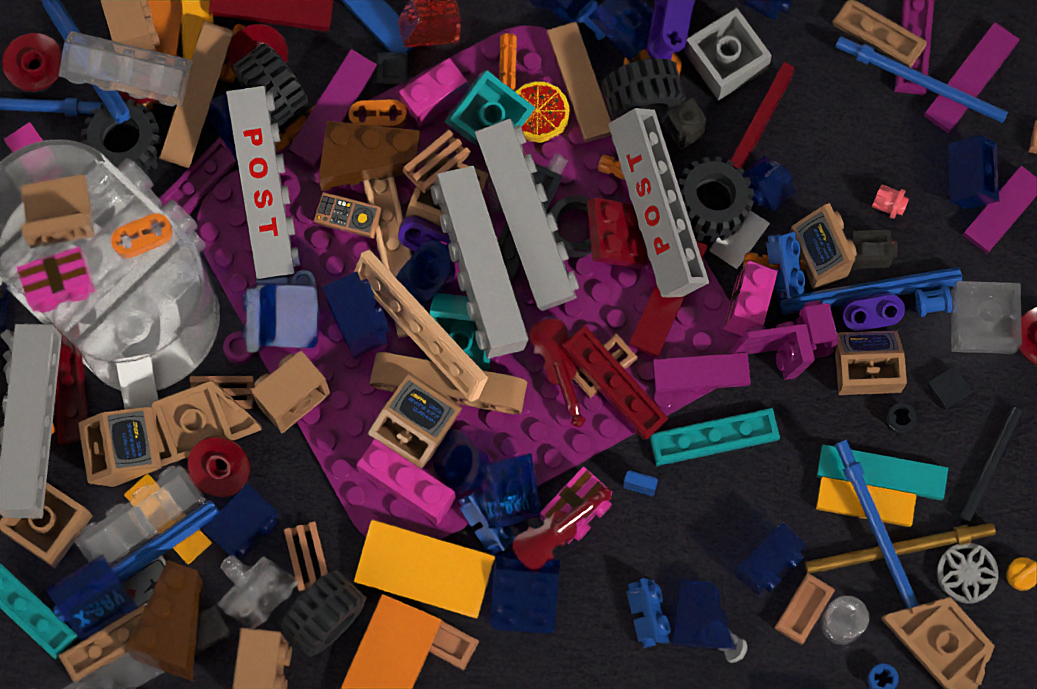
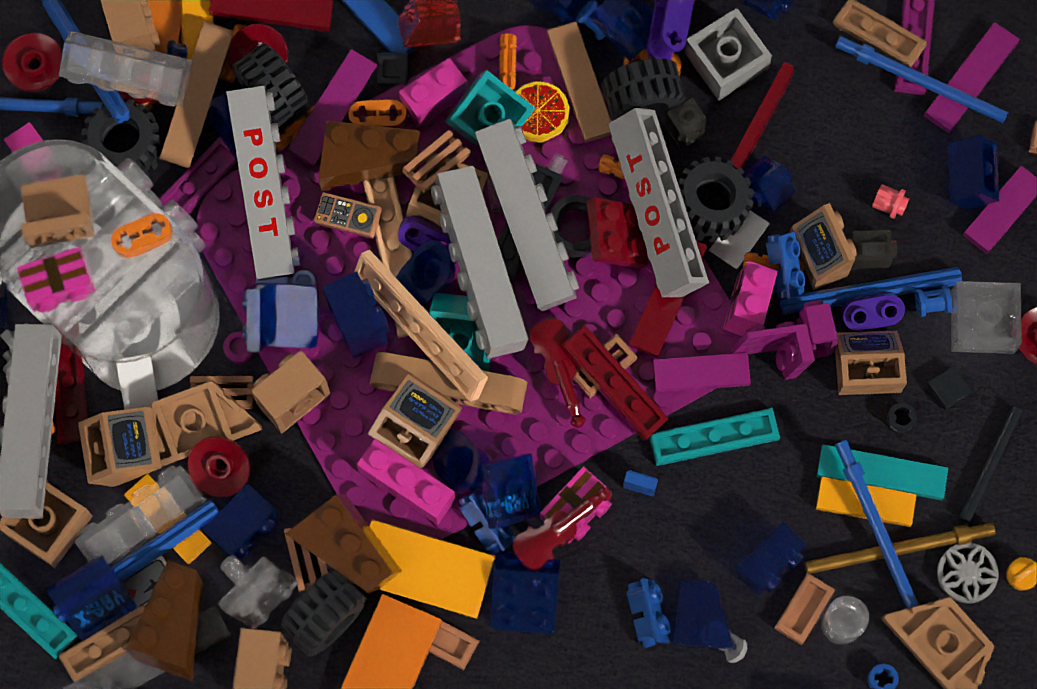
(178, 50): none -> clear blue piece
(346, 543): none -> reddish brown wedge

